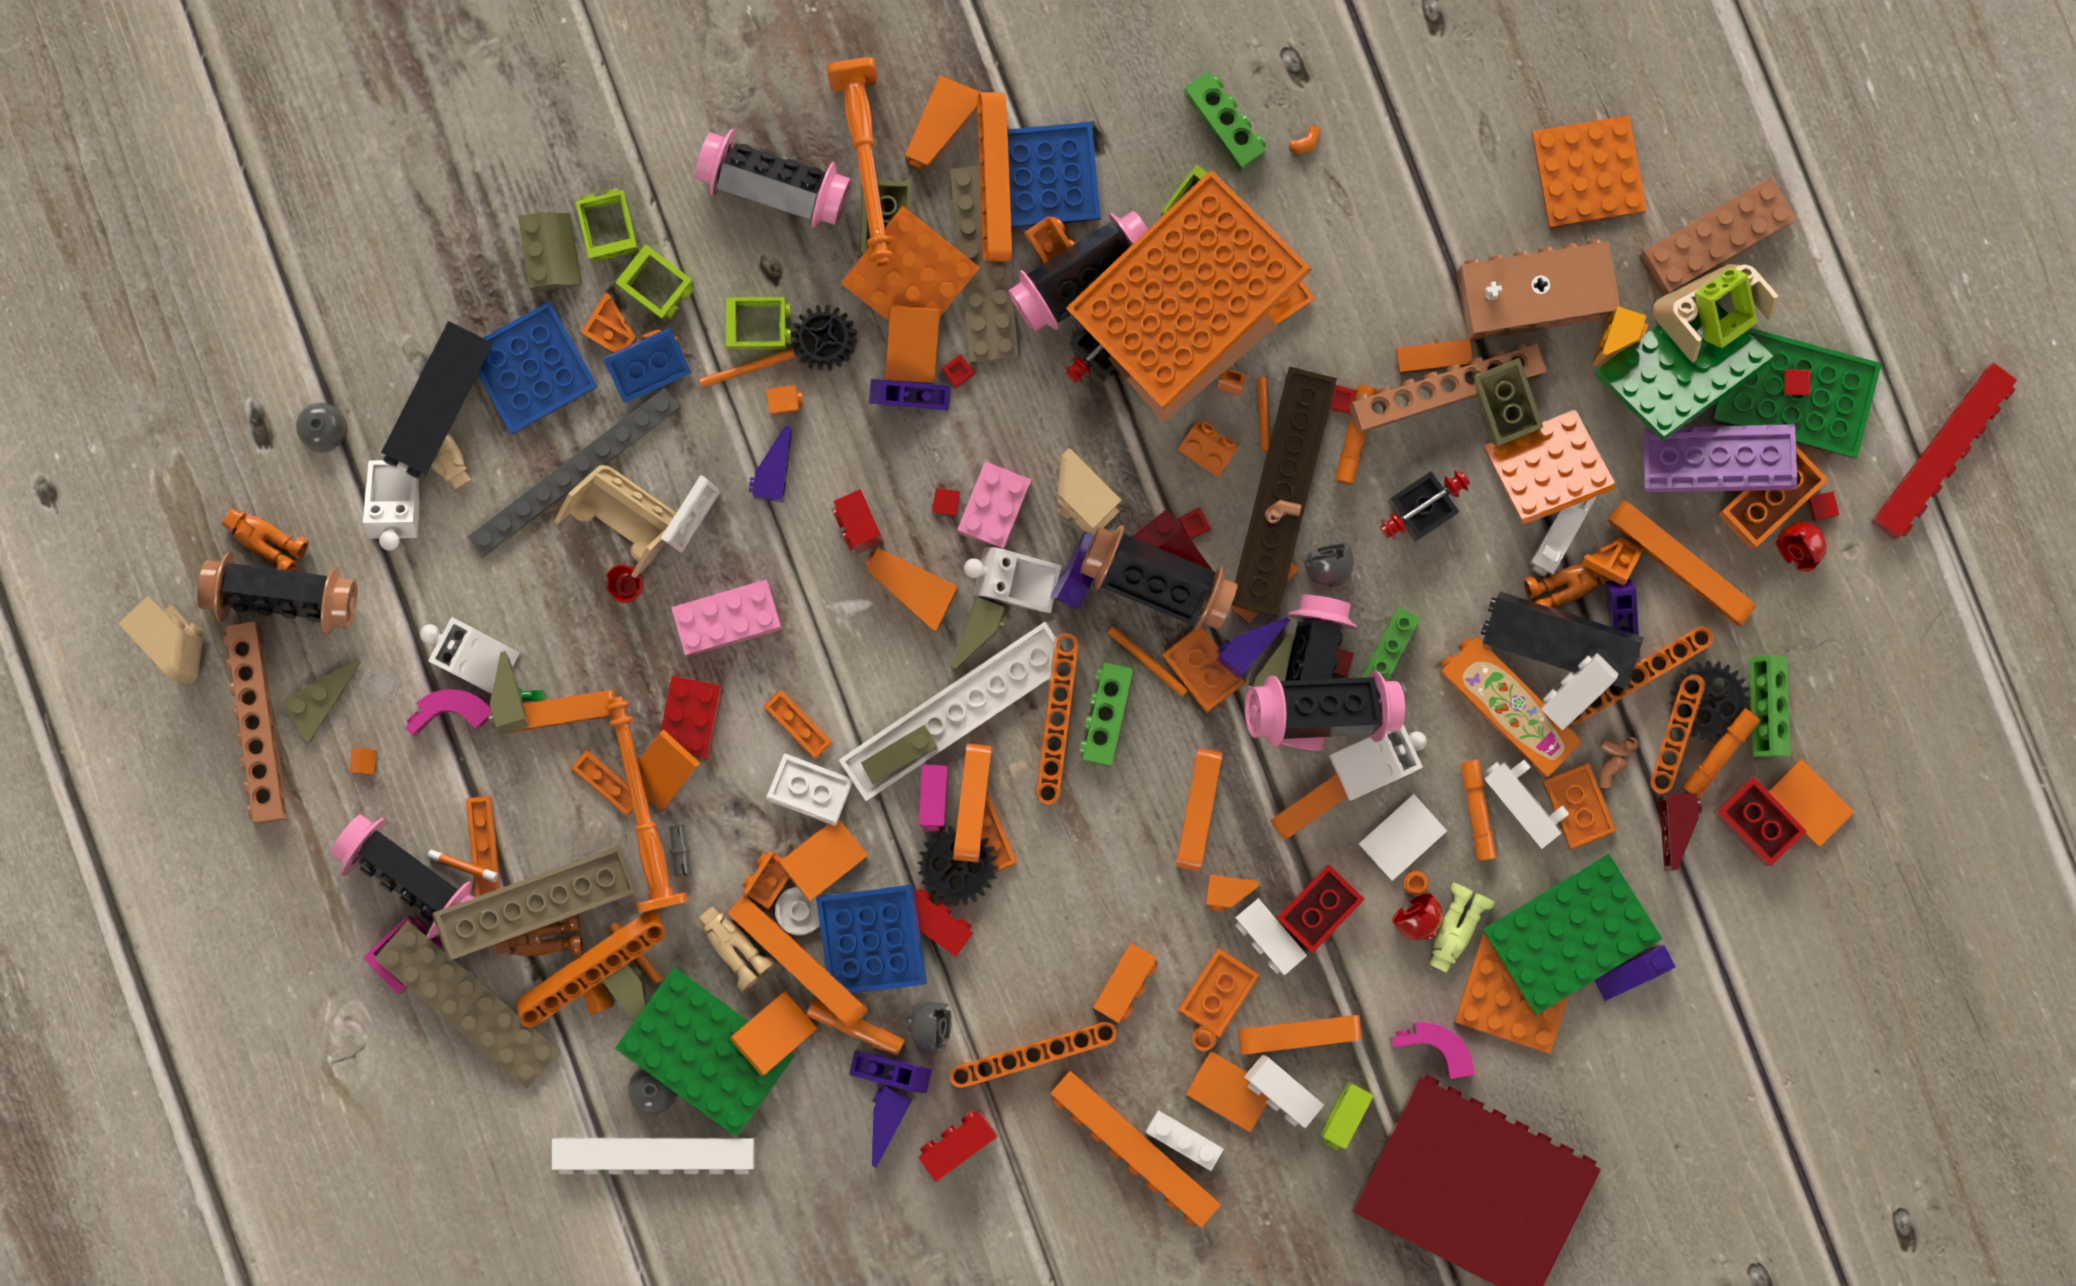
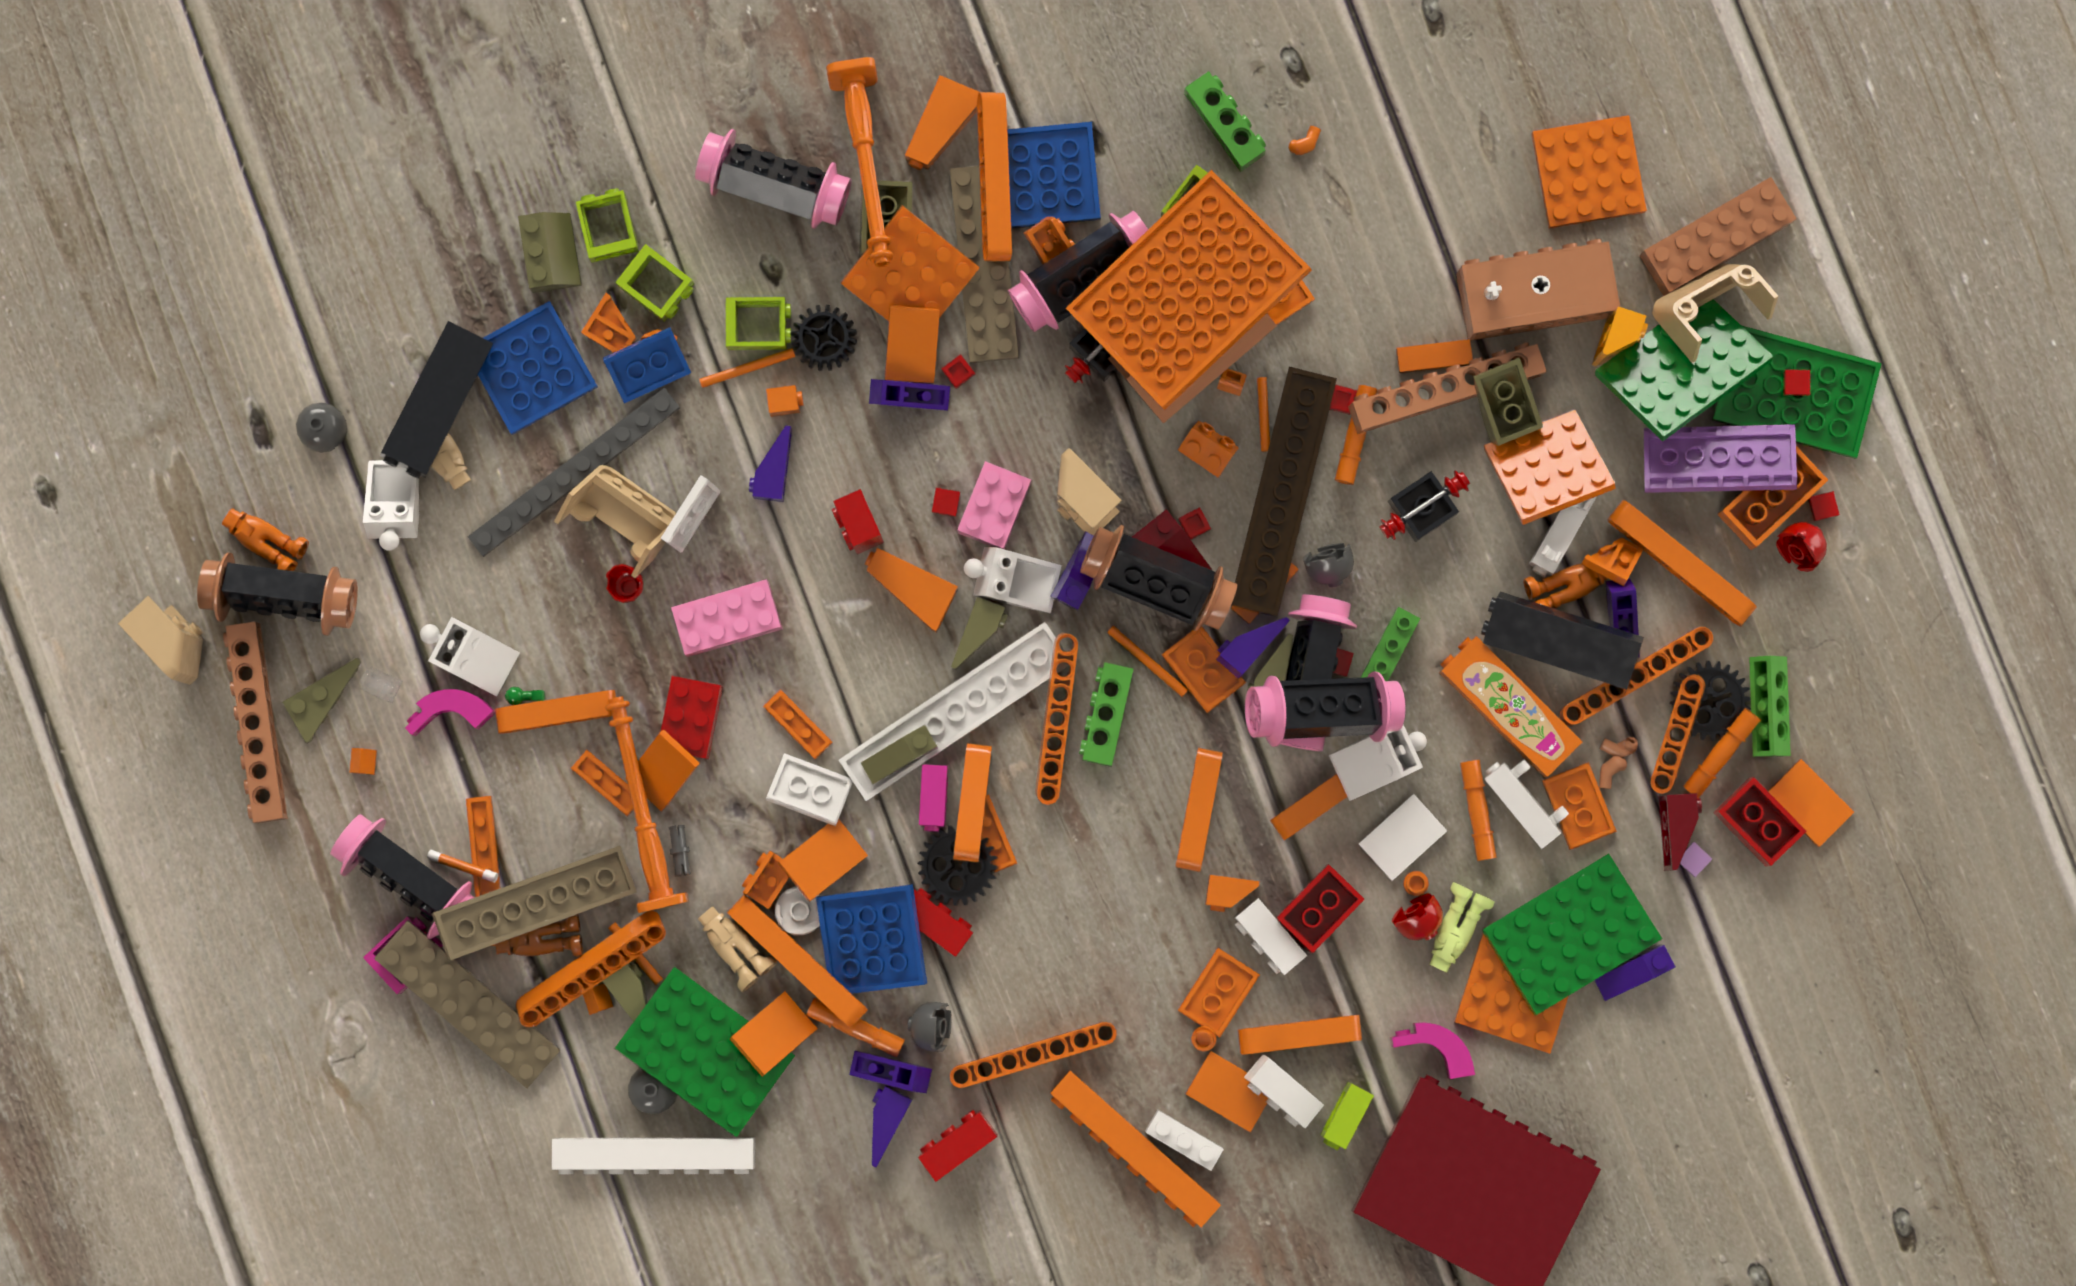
(506, 702): olive slope -> none
(1125, 983): orange brick -> none
(1280, 509): nougat arm -> none
(1578, 690): white brick -> none
(1695, 859): none -> lavender tile
(1735, 323): lime window -> none
(1944, 450): red brick -> none

